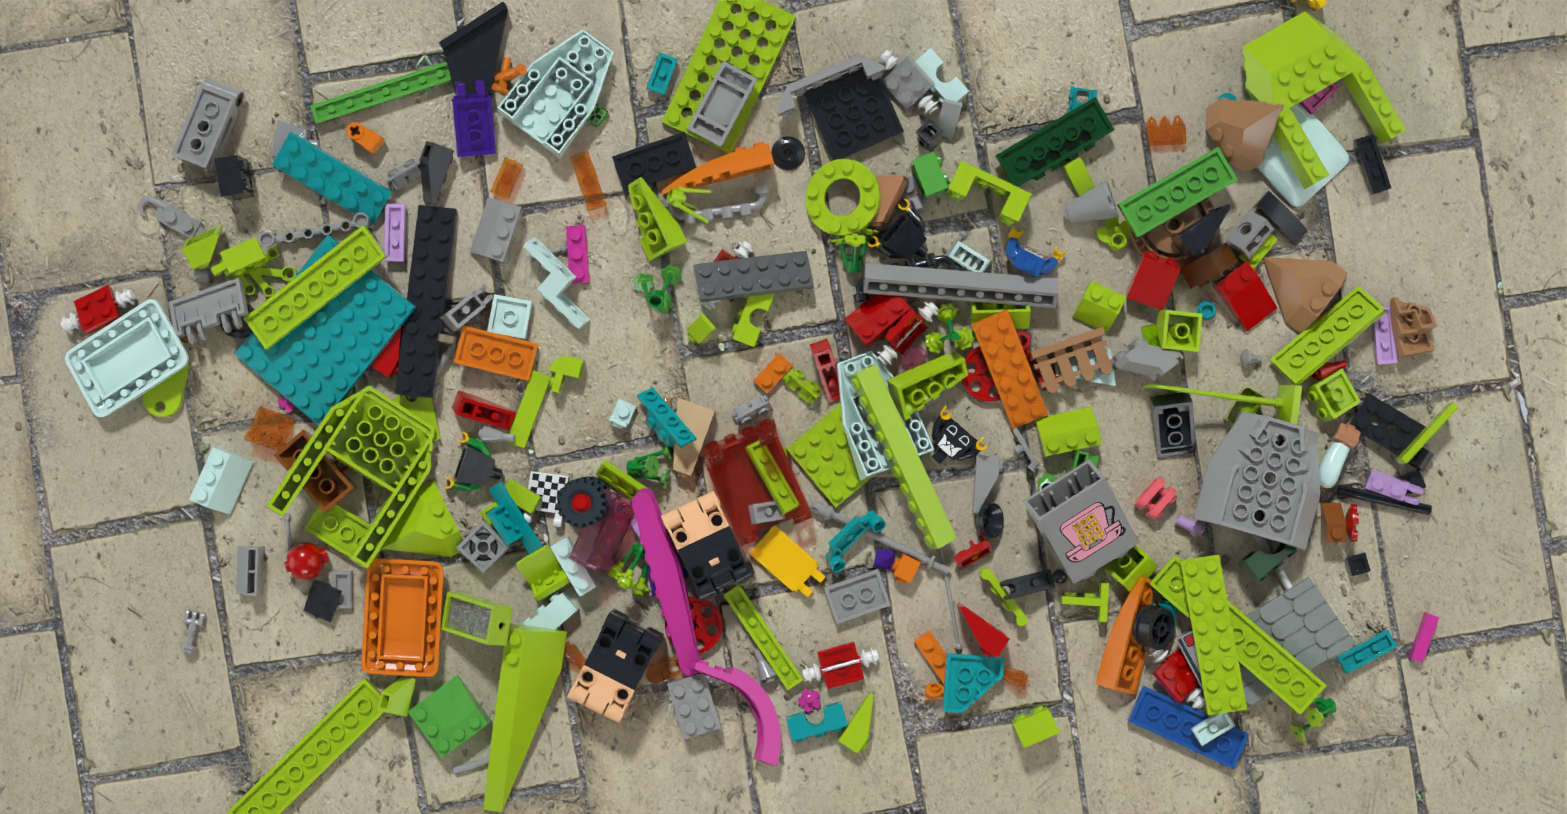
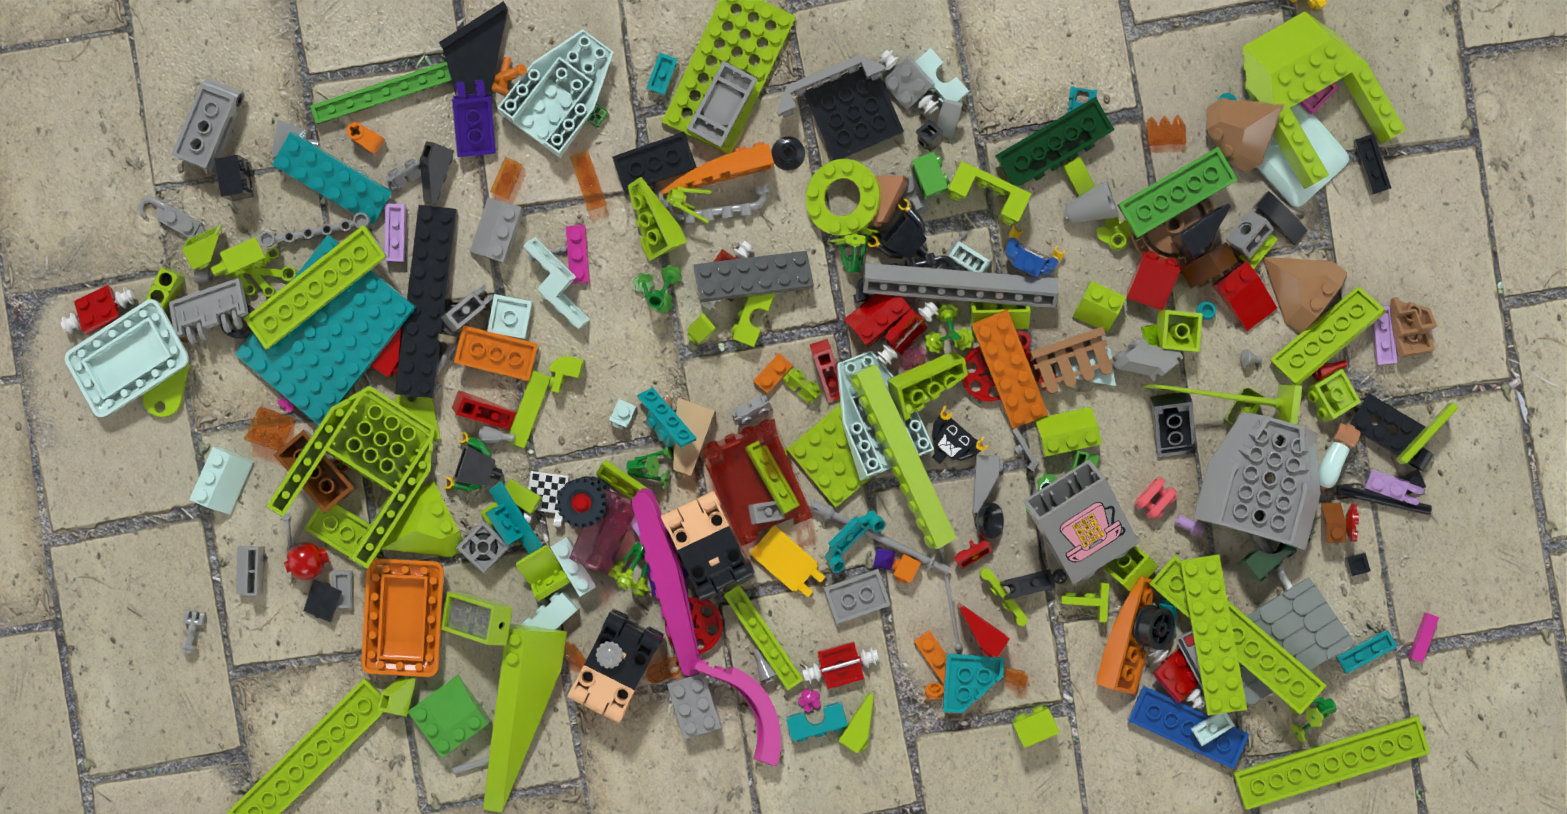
(174, 287): none -> lime piece
(609, 654): none -> light grey piece
(1331, 762): none -> lime plate

